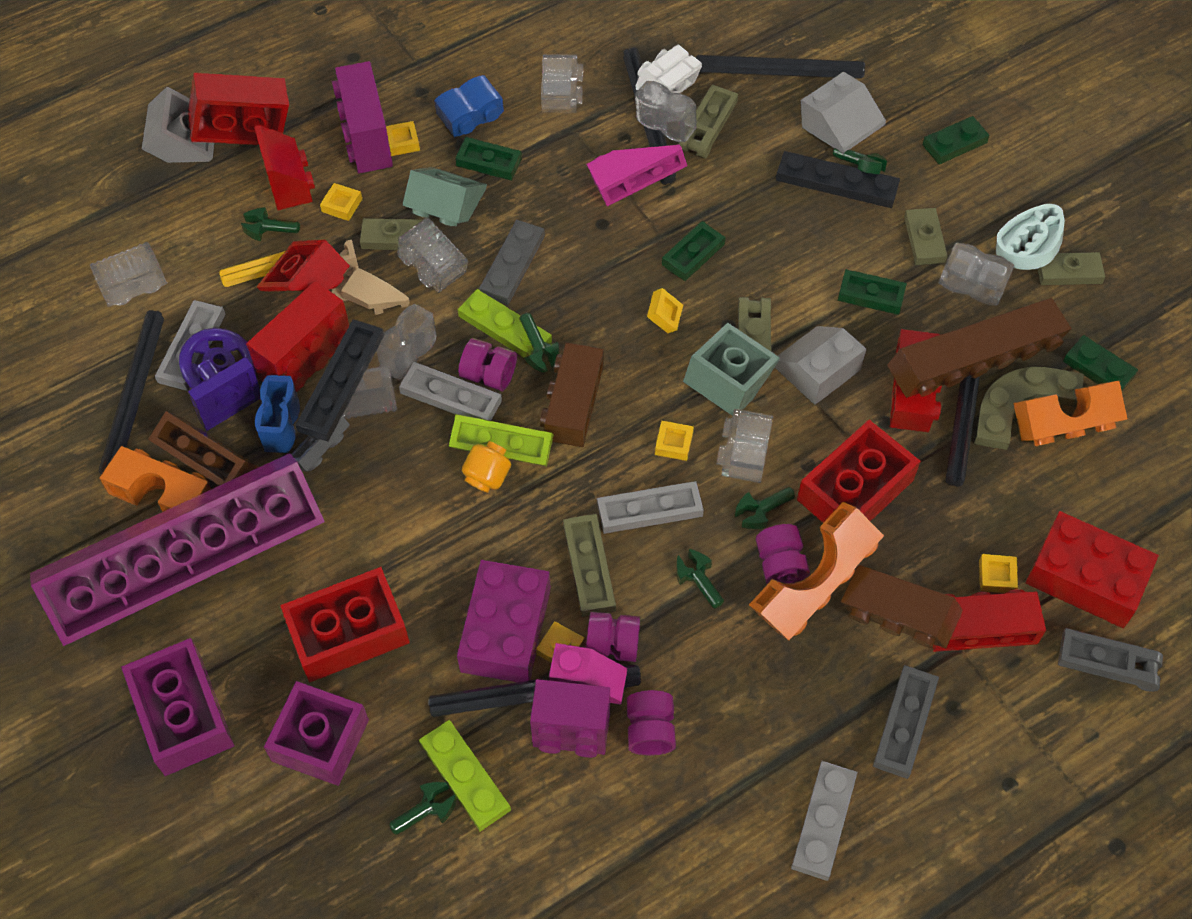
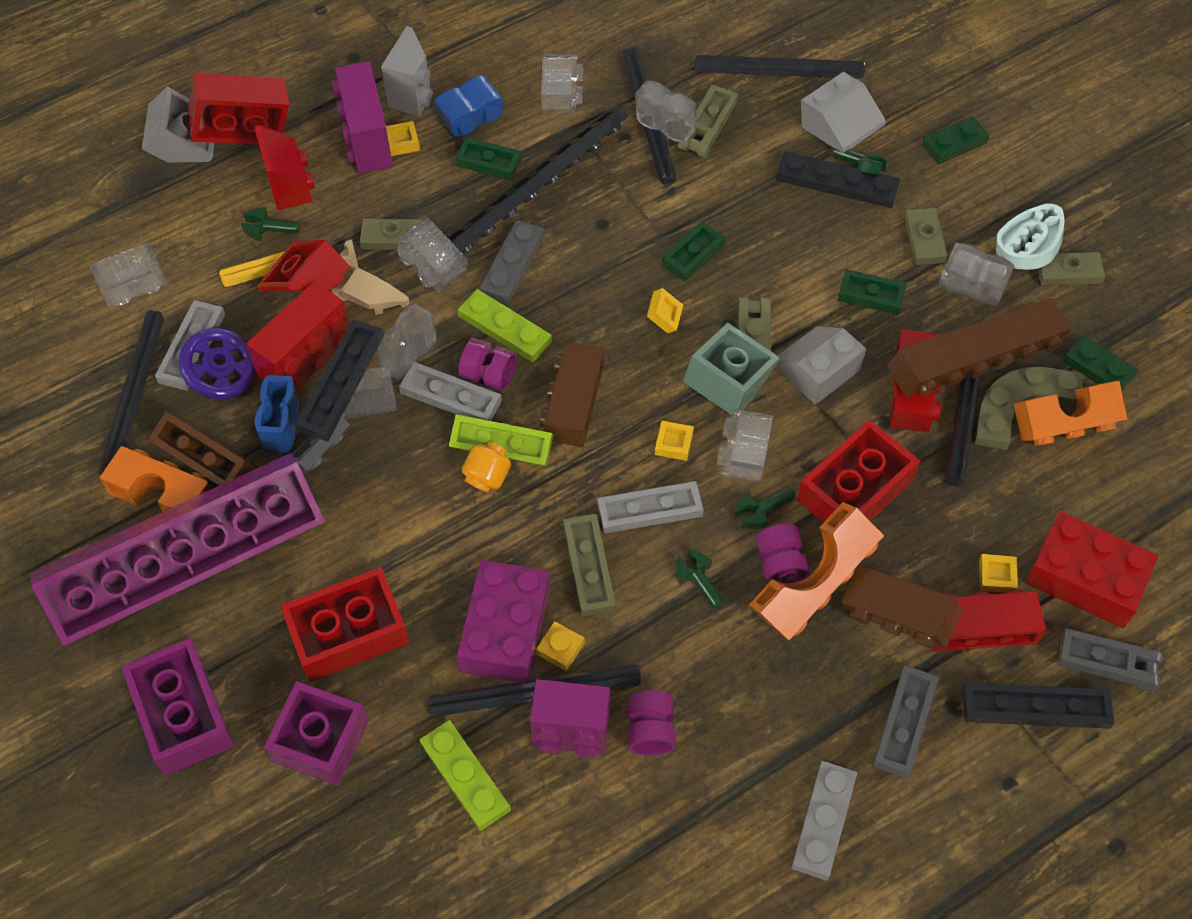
(223, 391): dark purple tile -> none
(341, 201): yellow plate -> none
(407, 75): none -> light grey slope
(425, 808): dark green bar -> none
(442, 195): sand green slope -> none
(538, 345): dark green bar -> none
(543, 174): none -> black plate
(588, 667): dark pink slope -> none
(614, 635): magenta wheel -> none
(631, 170): dark pink slope -> none
(672, 69): white brick -> none
(1037, 705): none -> black plate

